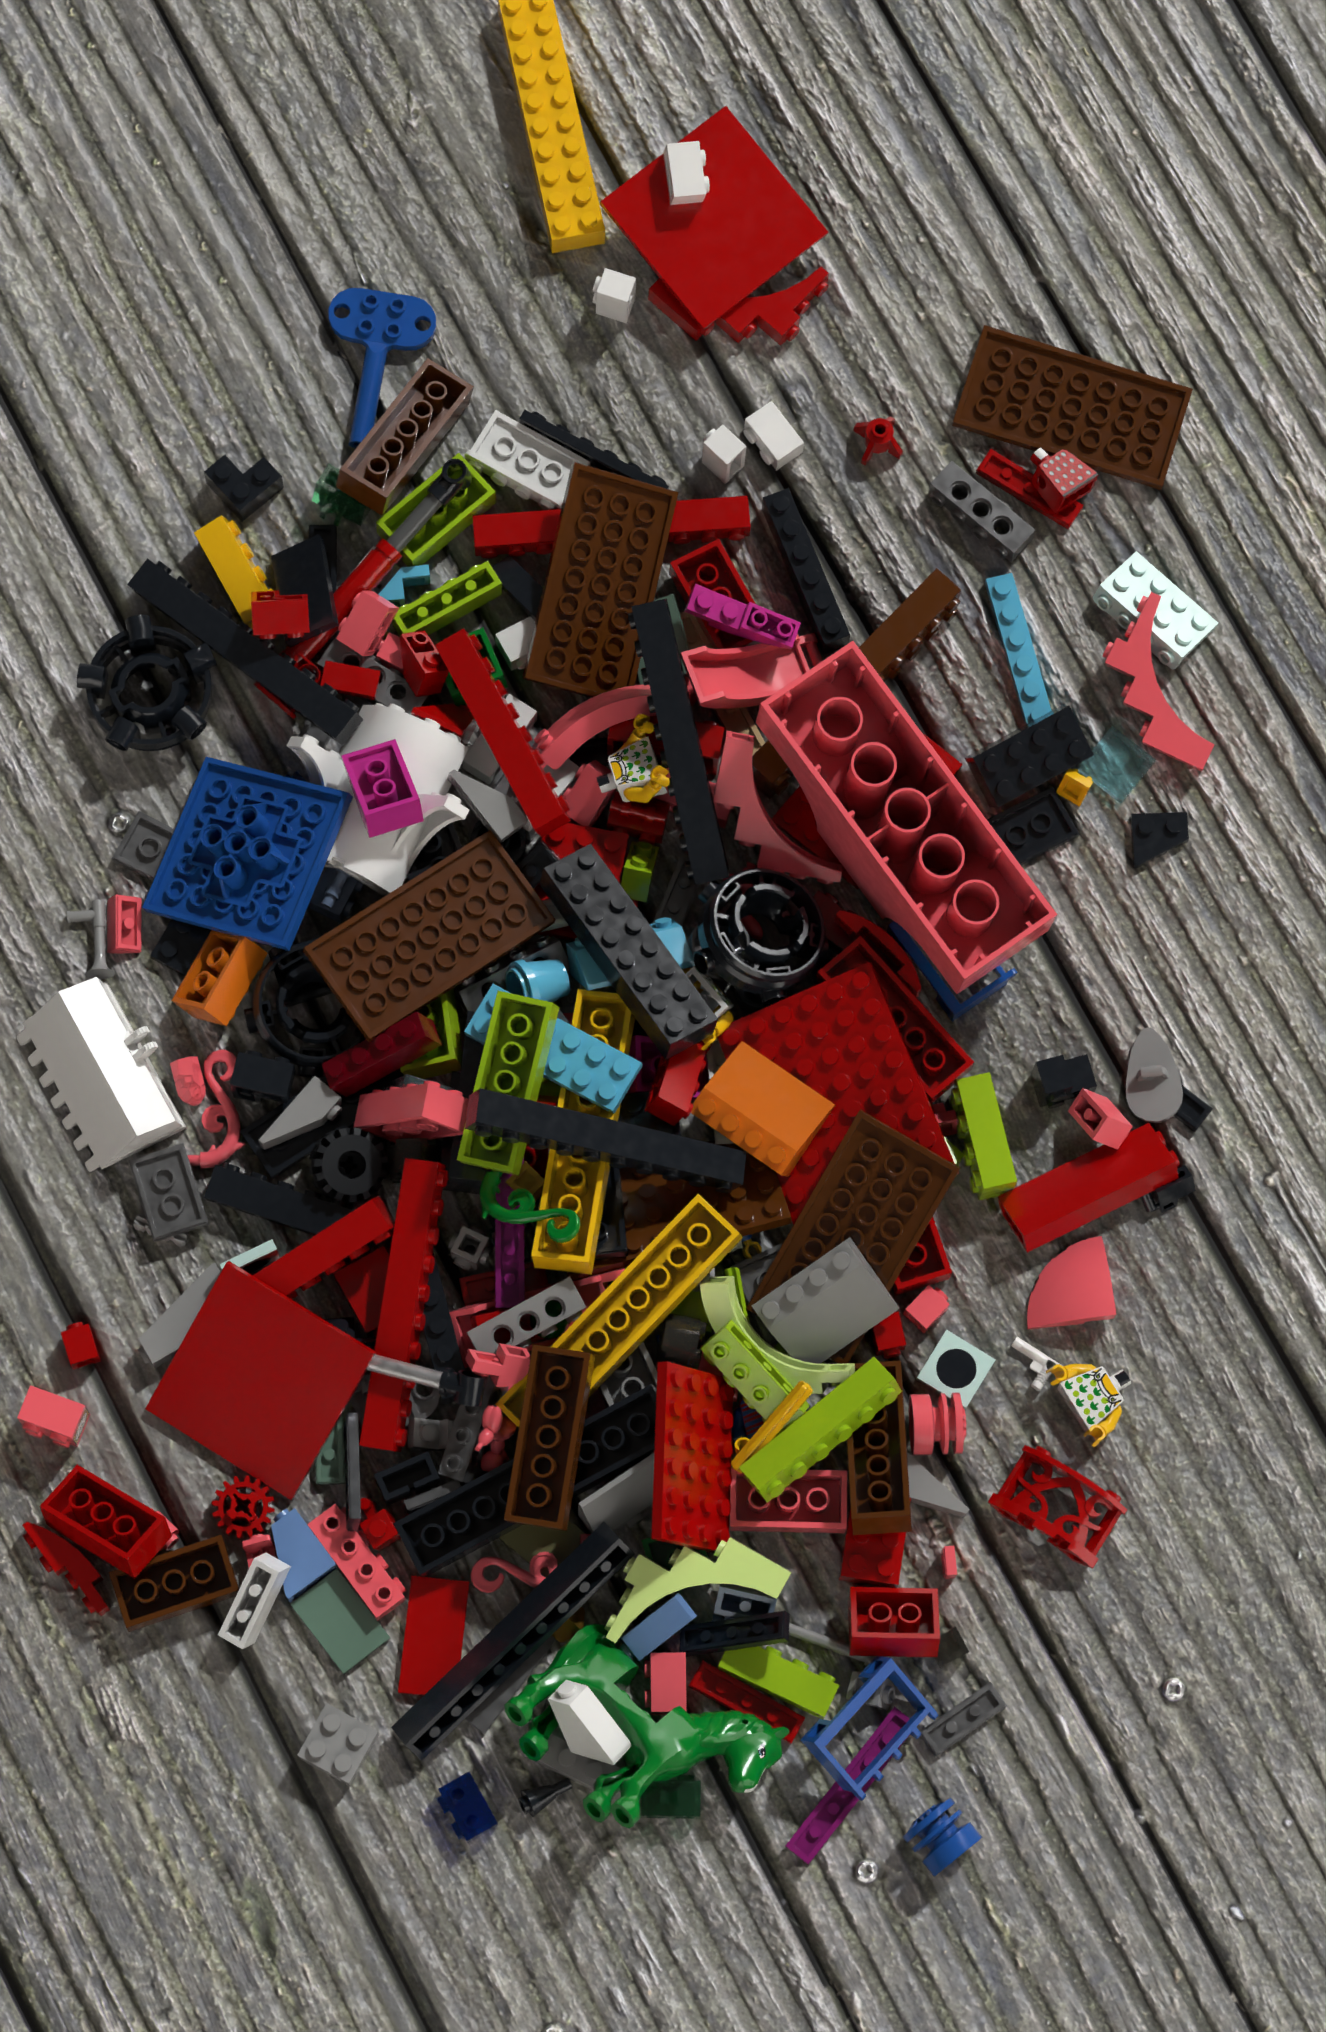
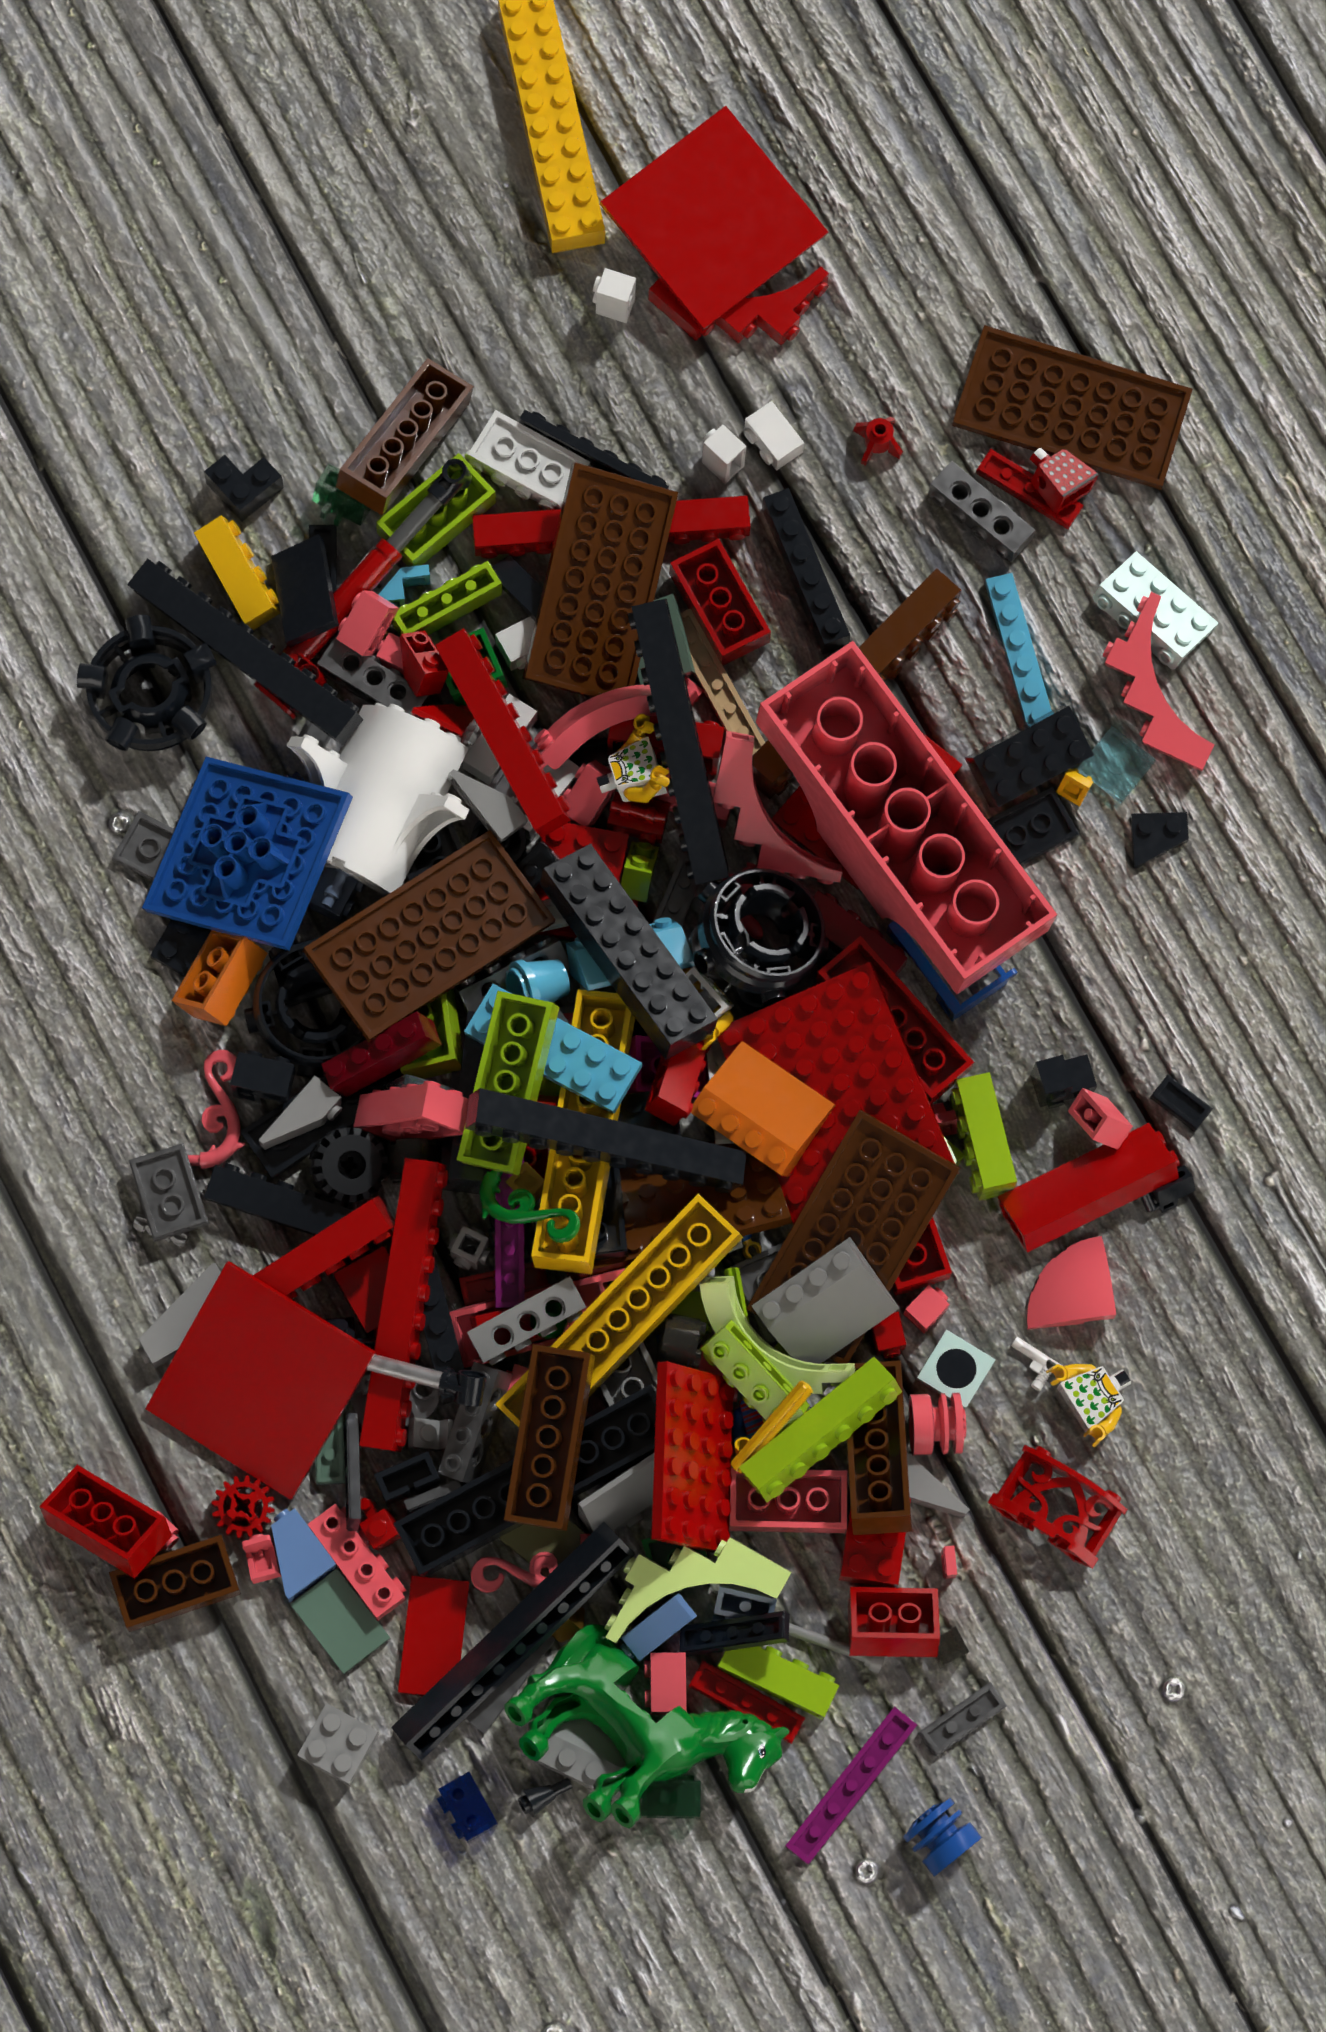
(53, 1416): coral brick -> none
(62, 1556): red slope -> none
(80, 1345): red brick -> none
(96, 915): light grey piece -> none
(101, 1073): white piece -> none
(124, 924): coral slope -> none
(189, 1080): coral rock -> none
(254, 1600): white brick -> none
(256, 1258): light aqua tile -> none
(279, 614): red brick -> none
(351, 679): red tile -> none
(380, 324): blue piece -> none
(383, 788): dark pink slope -> none
(495, 1432): coral piece -> none
(504, 1368): coral brick -> none
(587, 1724): white slope -> none
(685, 172): white brick -> none
(742, 619): dark pink slope -> none
(748, 673): coral windscreen -> none
(825, 1730): blue hinge -> none
(856, 925): red slope -> none
(880, 1698): light grey bracket -> none
(1152, 1079): light grey shield -> none

